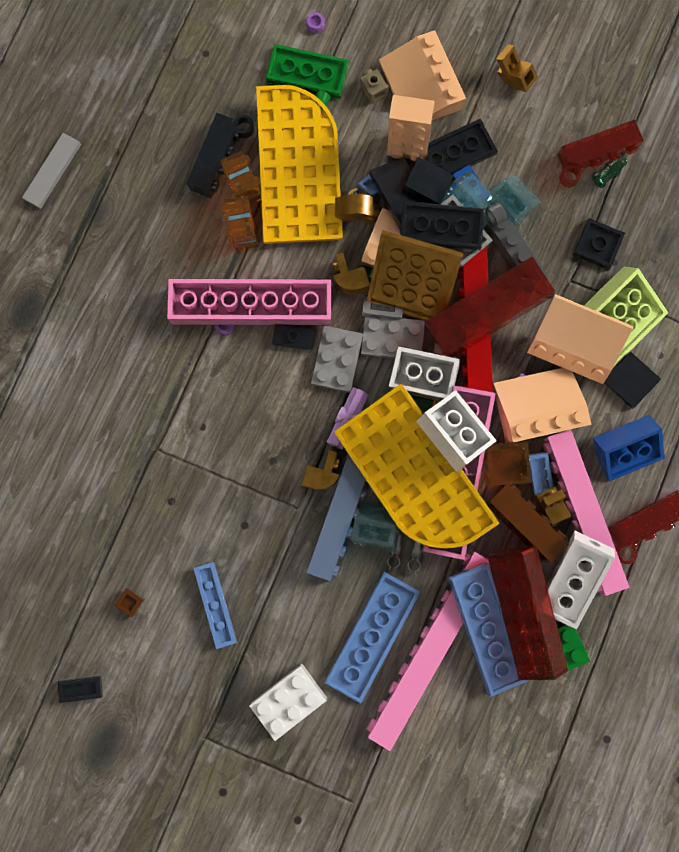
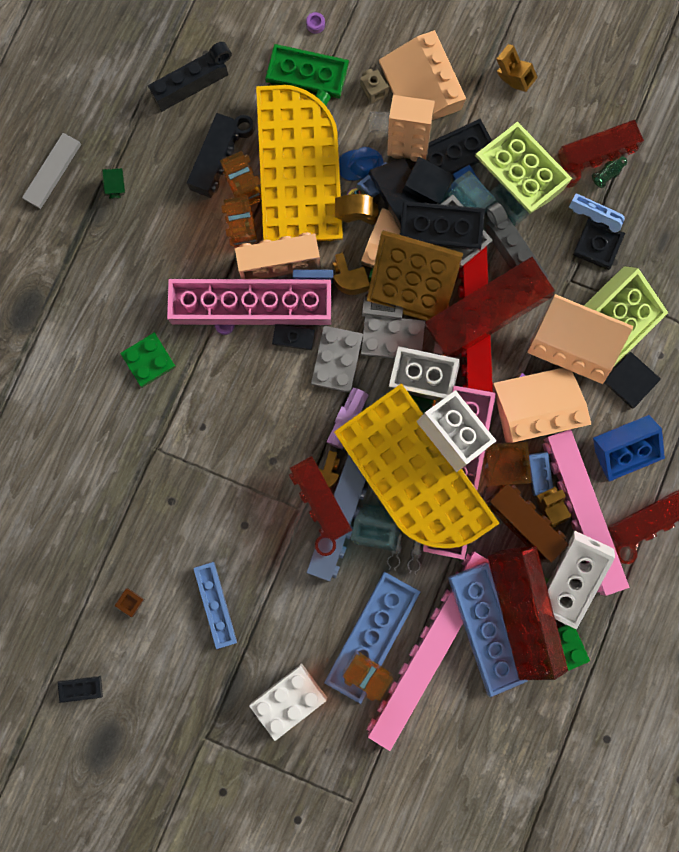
(113, 183): none -> dark green brick
(148, 360): none -> green plate
(191, 77): none -> black hinge
(278, 257): none -> light nougat brick
(313, 275): none -> medium blue plate
(321, 500): none -> clear red hinge
(357, 163): none -> blue piece
(367, 676): none -> clear orange container
(524, 168): none -> yellowish green slope
(597, 212): none -> light blue plate

